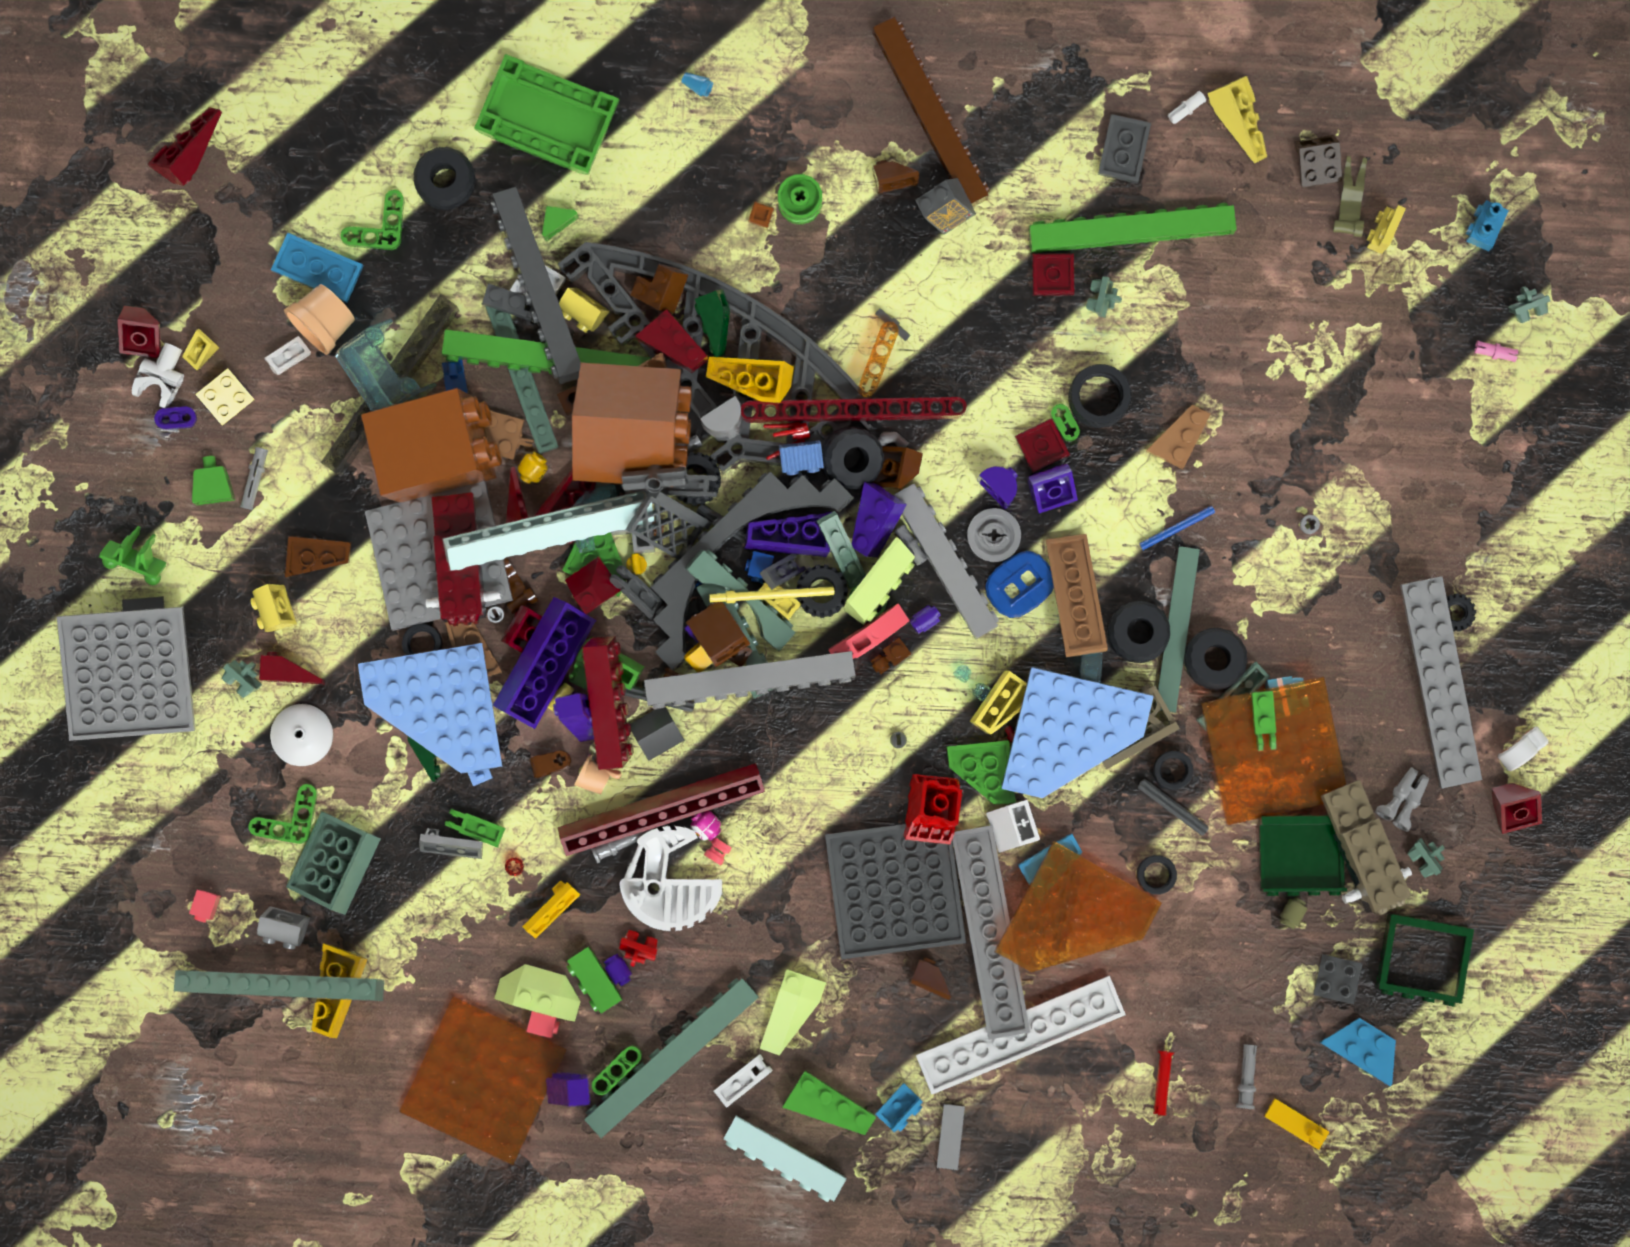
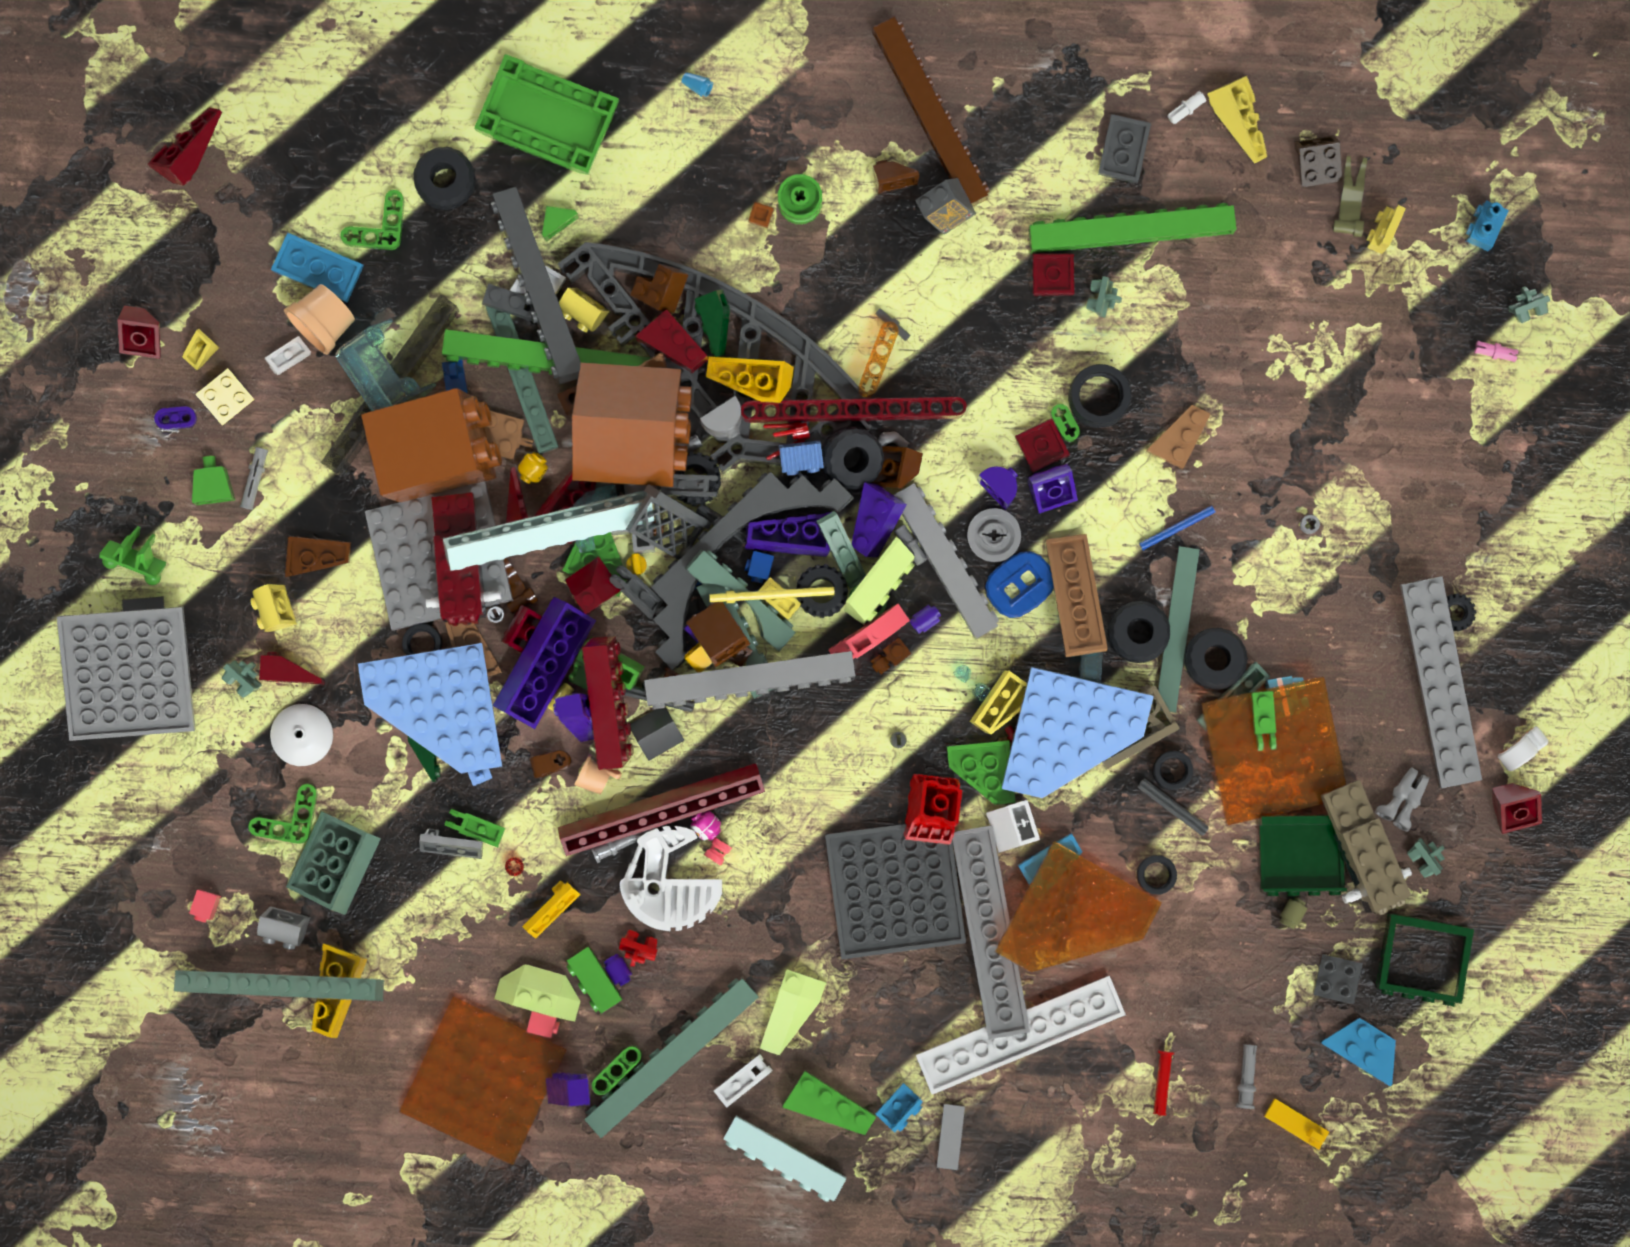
(160, 372): white connector -> none
(654, 478): dark grey piece -> none
(781, 572): dark grey hinge -> none
(930, 978): reddish brown slope -> none

